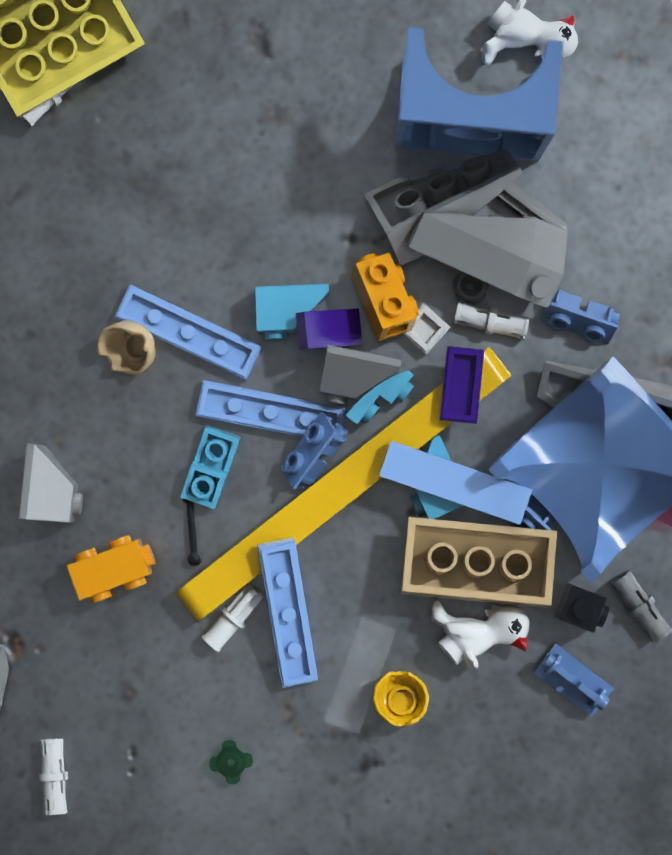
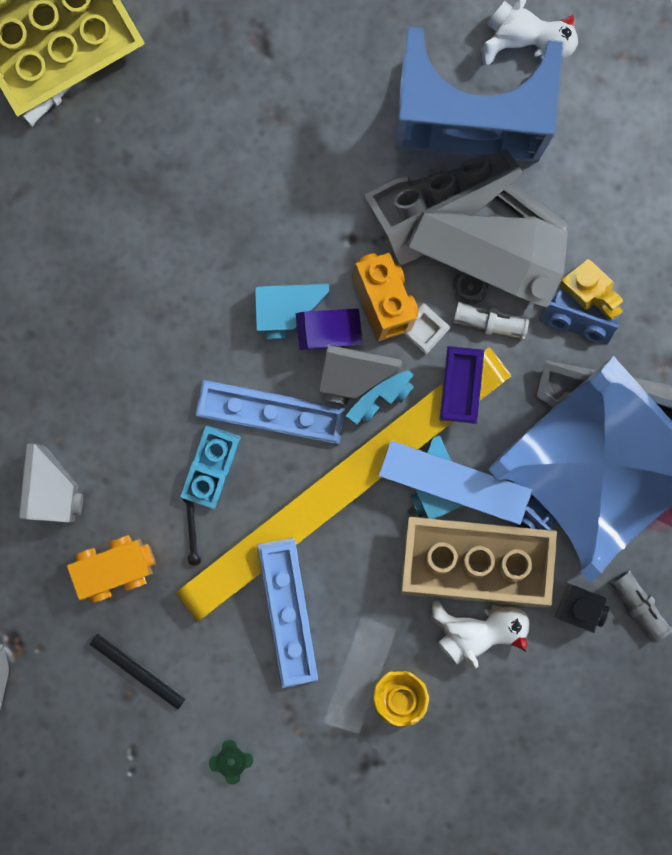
(53, 776): white pin -> none
(127, 347): tan hair -> none
(137, 671): none -> black bar
(189, 332): light blue tile -> none
(233, 617): white axle -> none
(303, 463): medium blue hinge -> none
(574, 680): medium blue hinge -> none
(592, 286): none -> yellow plate

